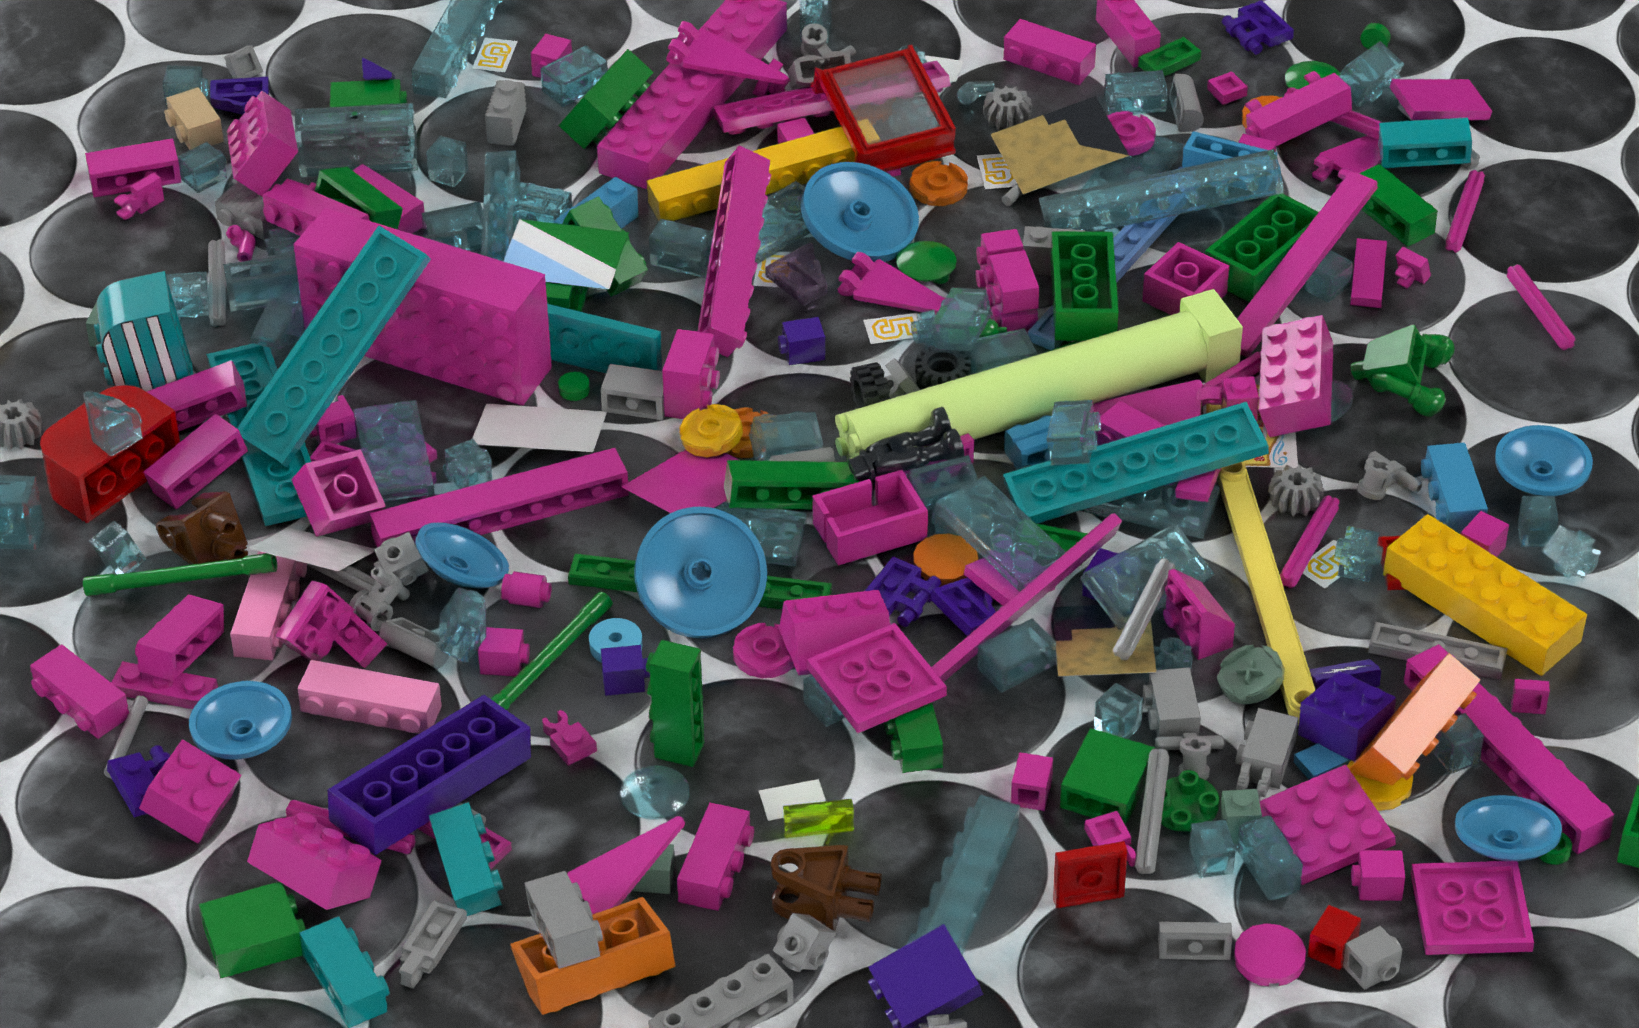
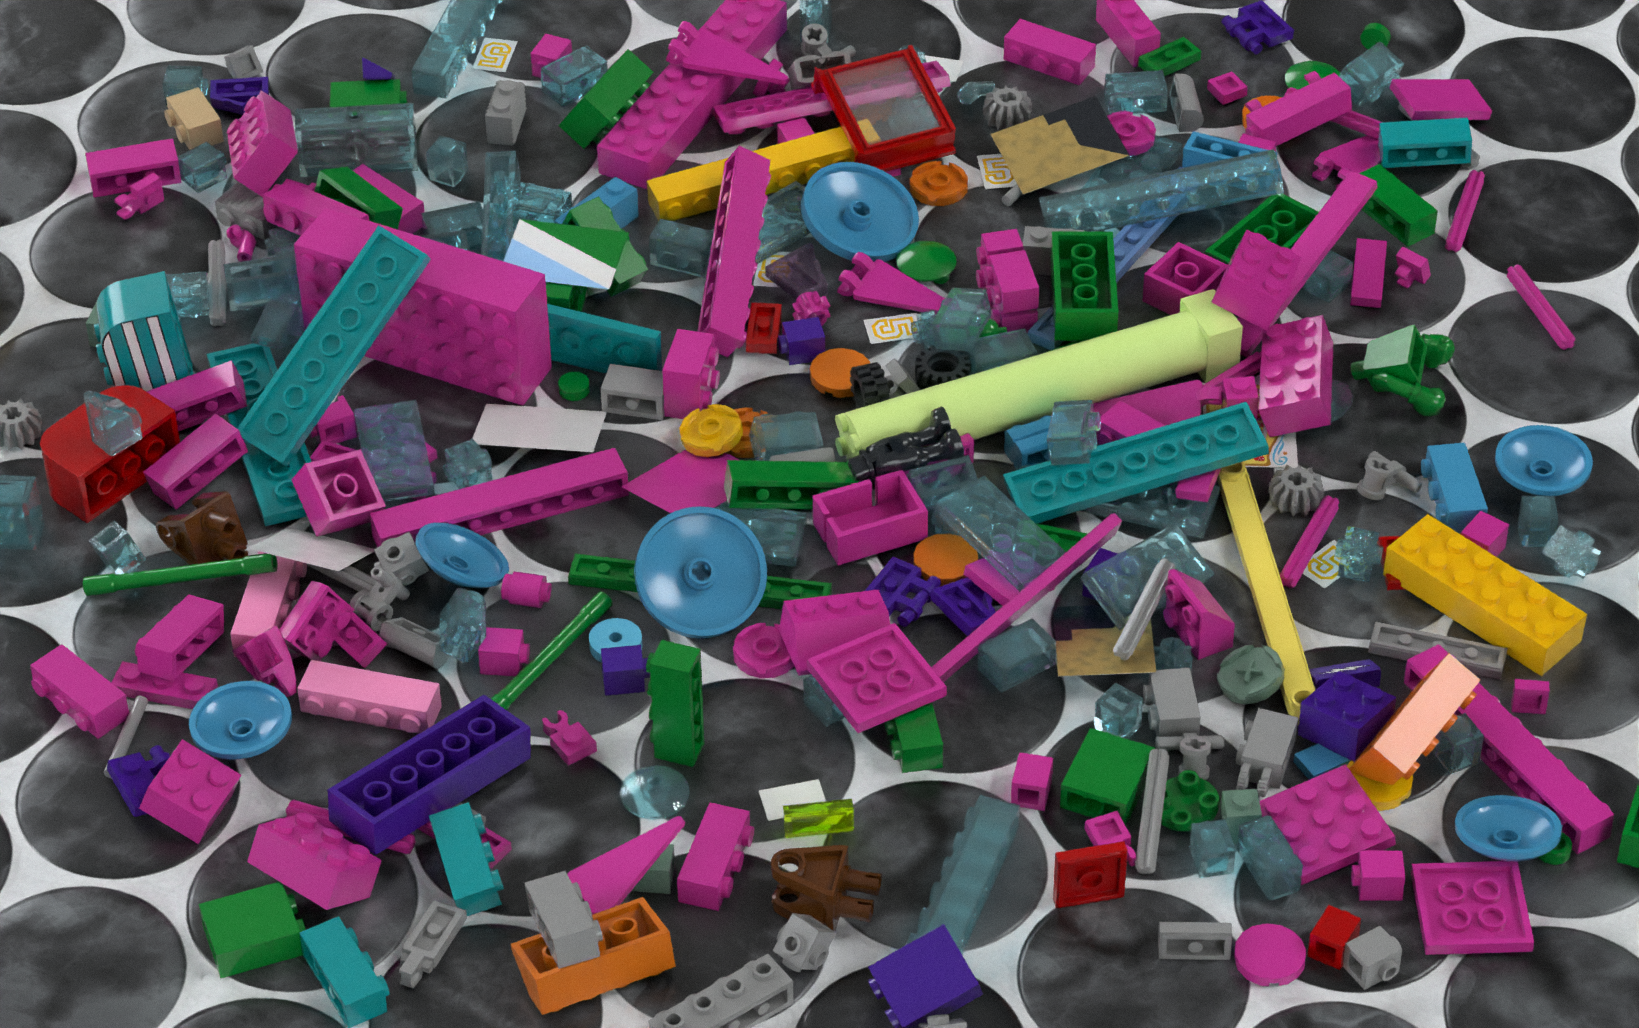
(269, 660): none -> dark pink brick
(763, 328): none -> red plate
(810, 306): none -> dark pink gear
(832, 371): none -> orange tile
(1256, 279): none -> dark pink brick

